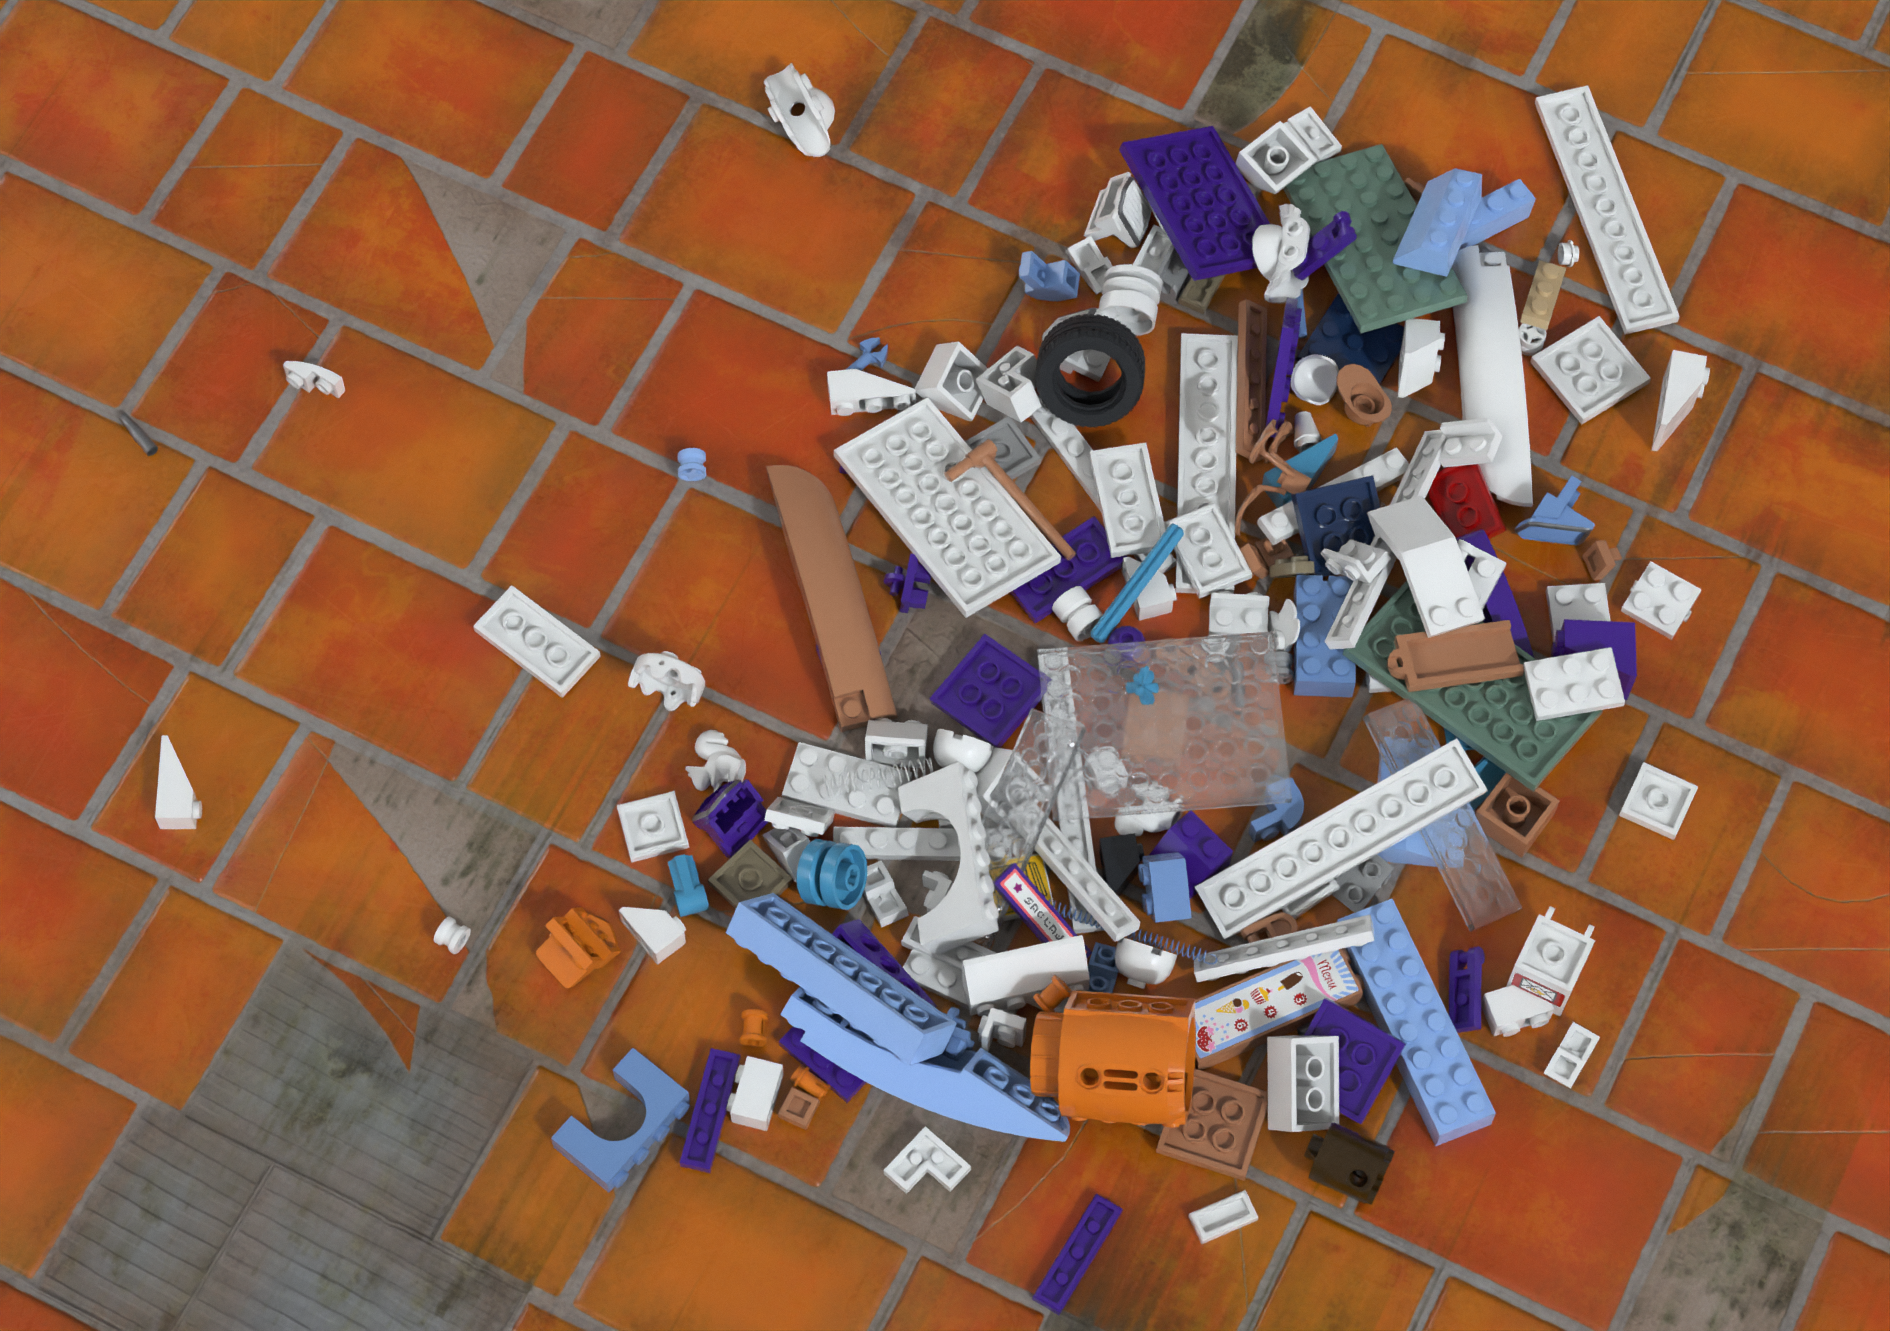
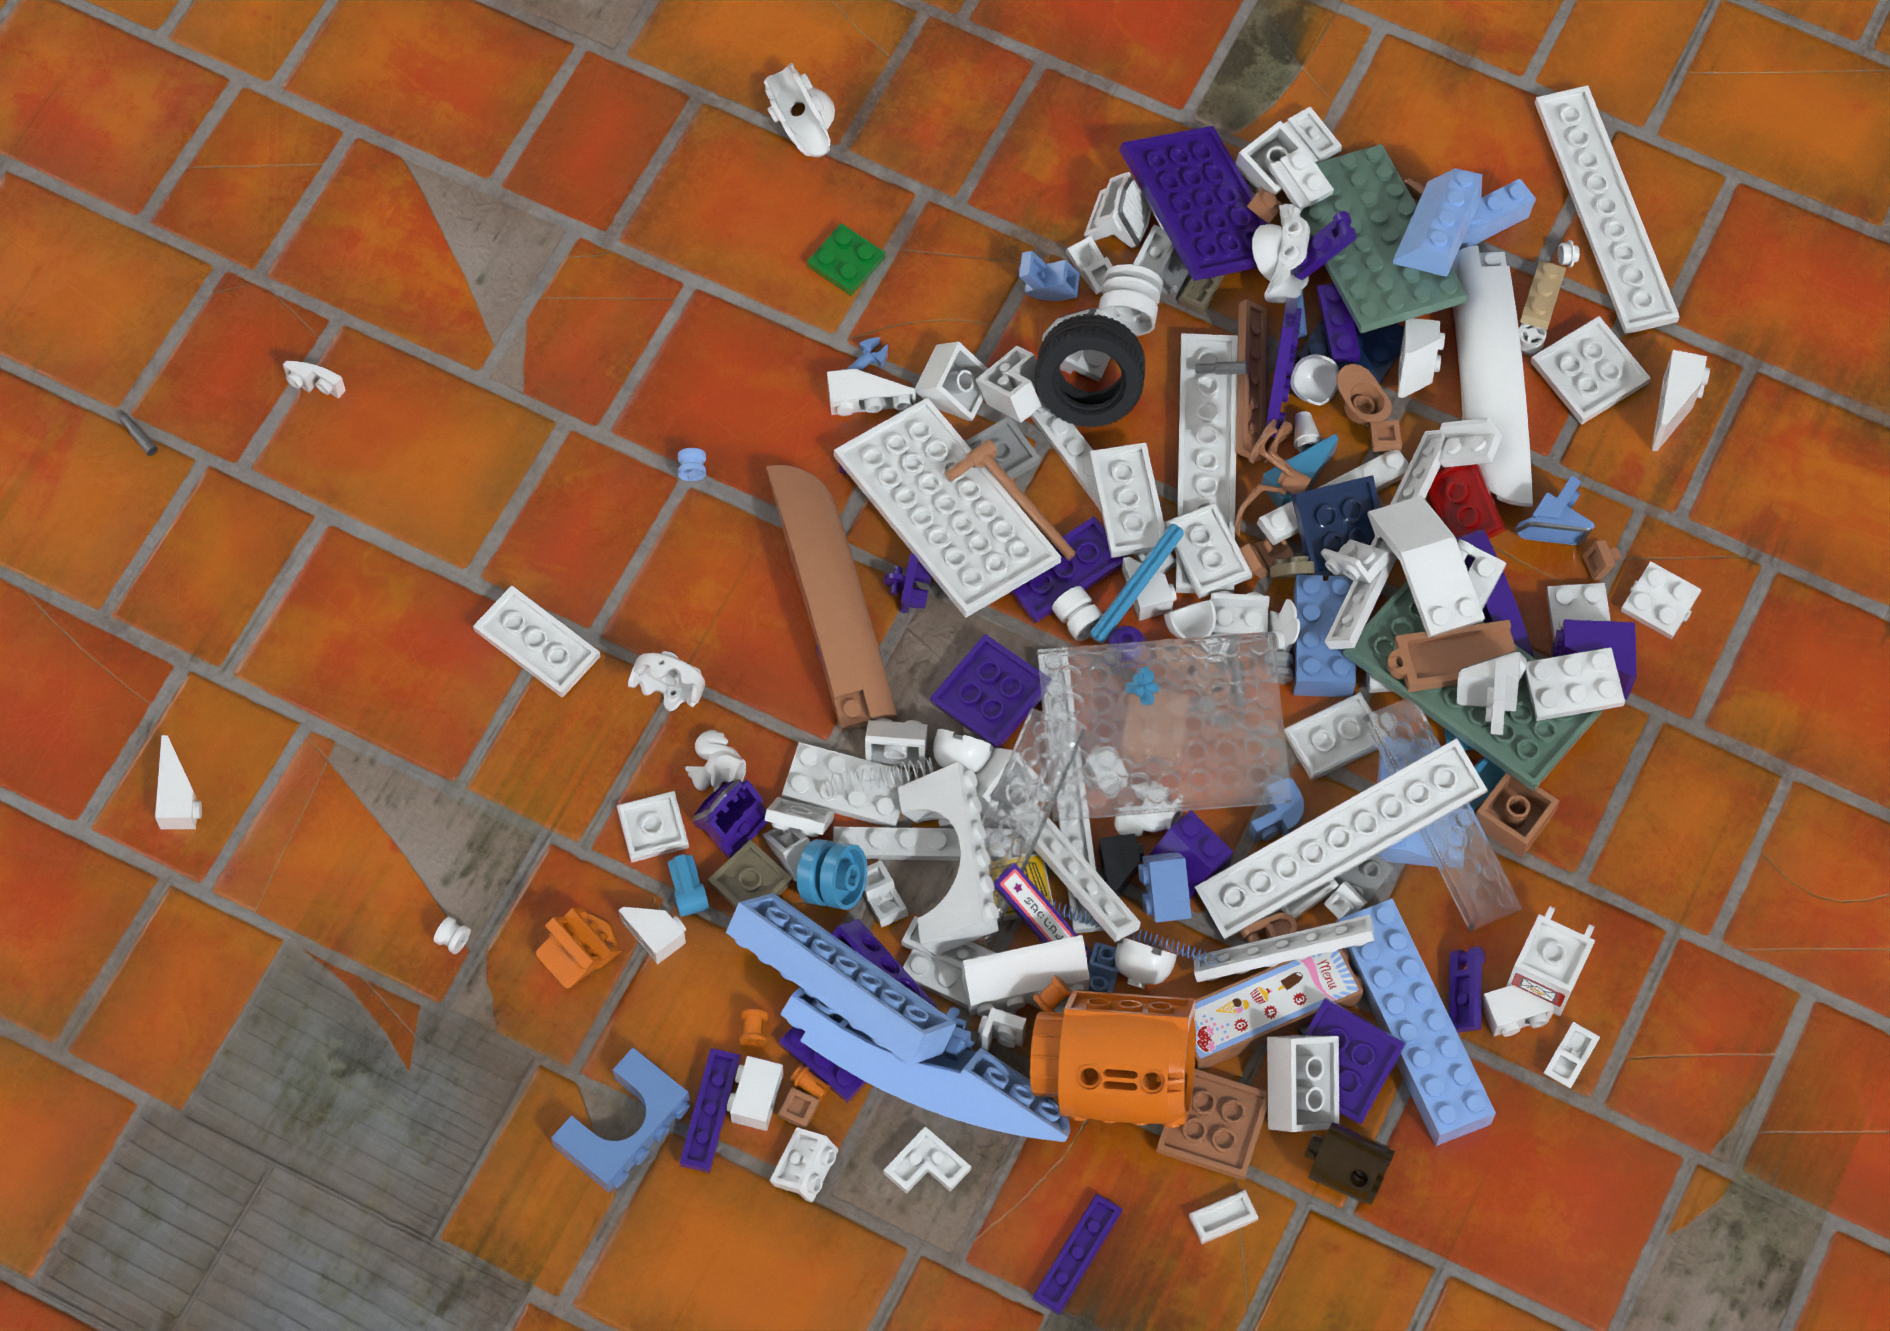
(805, 1163): none -> white bracket
(846, 259): none -> green plate
(940, 887): white bracket -> none
(1192, 620): none -> white helmet
(1223, 368): none -> flat silver pin
(1264, 205): none -> nougat plate
(1301, 179): none -> white plate
(1332, 737): none -> white tile
(1338, 325): none -> dark purple plate
(1345, 901): none -> white tile
(1385, 436): none -> nougat tile
(1492, 686): none -> white piece
(1658, 801): white plate -> none

